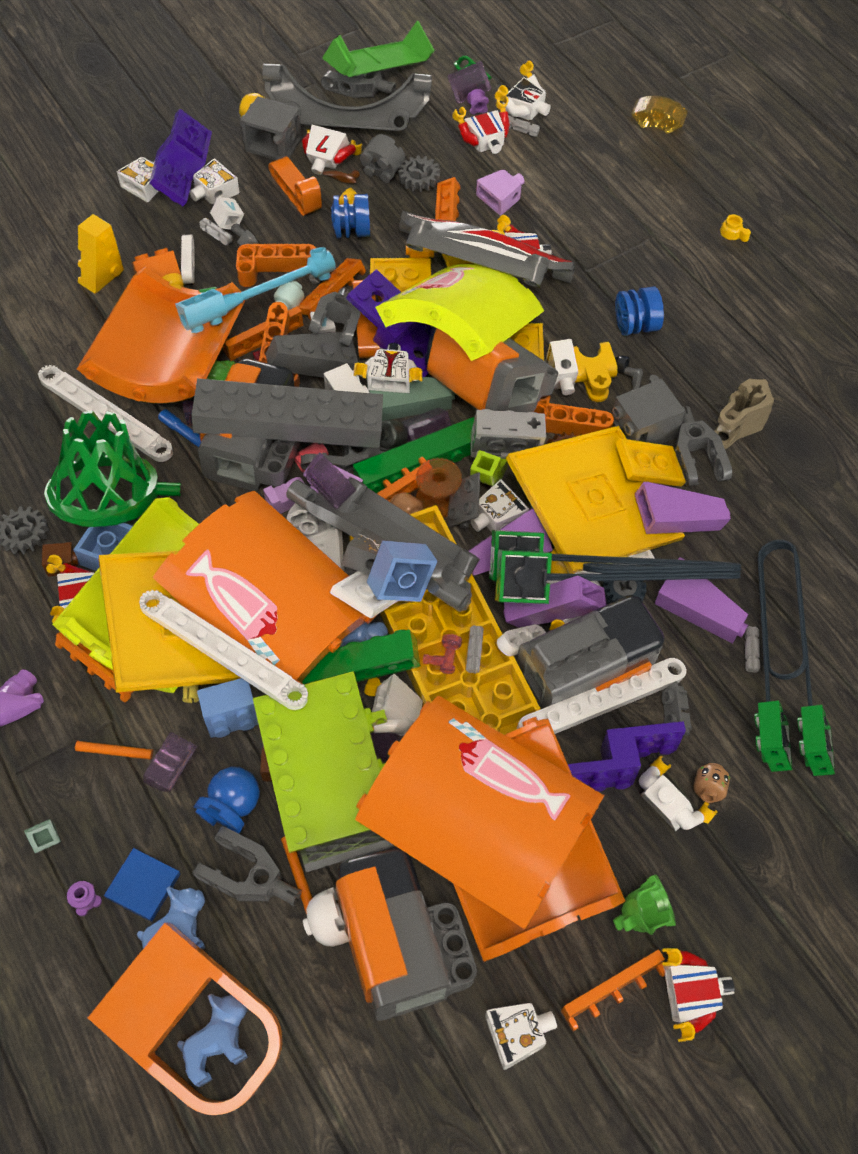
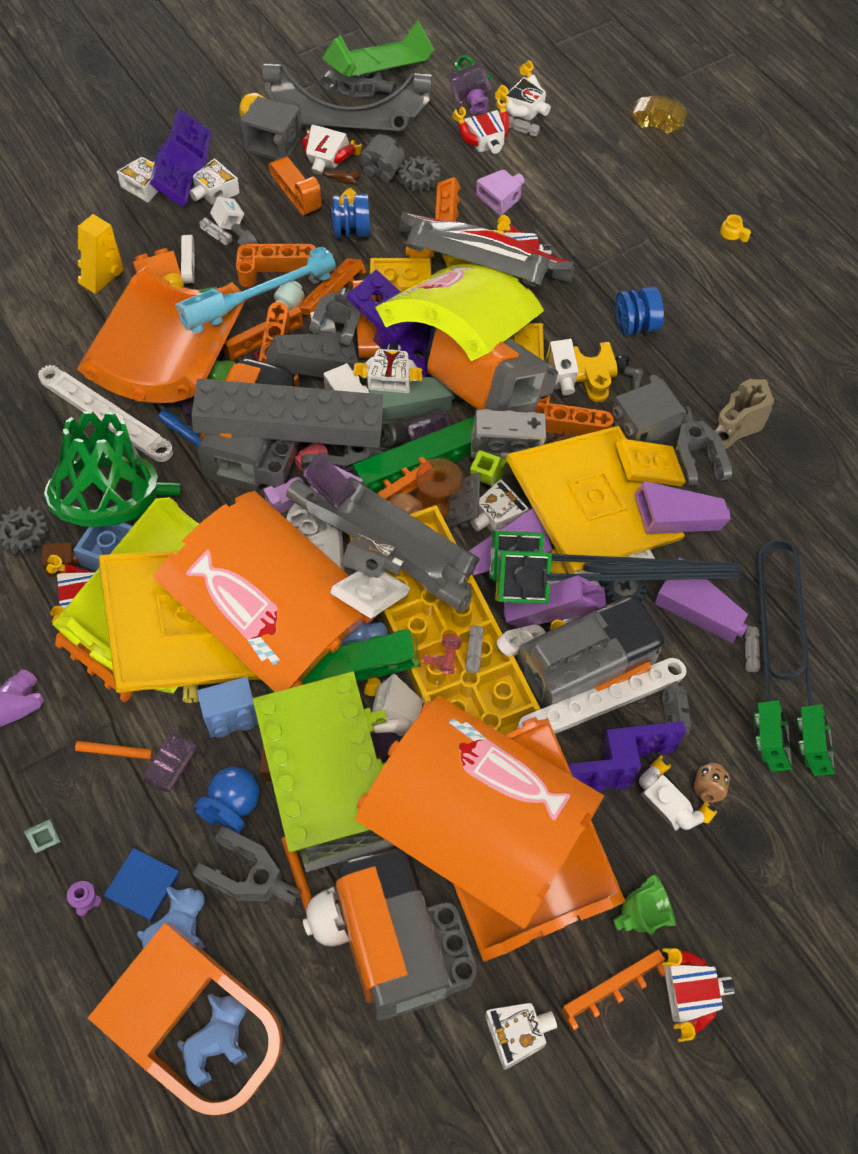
(224, 649): white plate -> none
(401, 571): medium blue brick -> none

